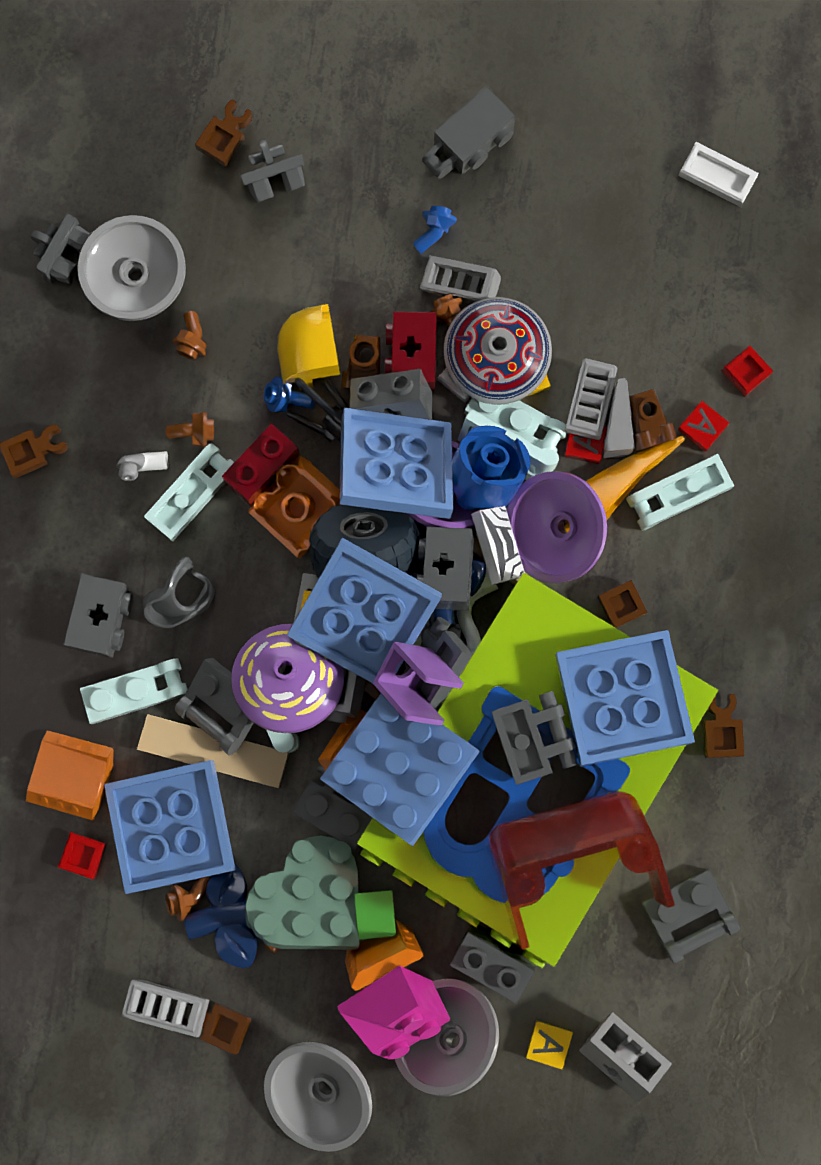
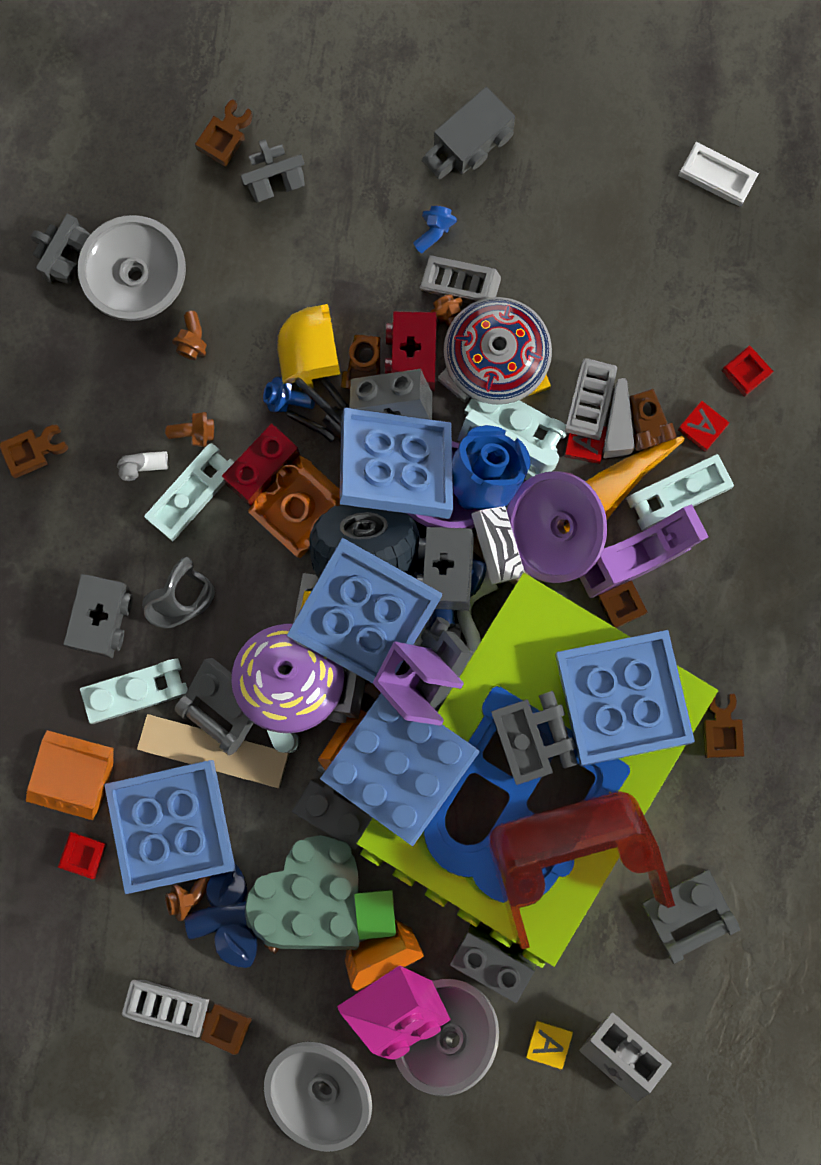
(645, 551): none -> medium lavender arch

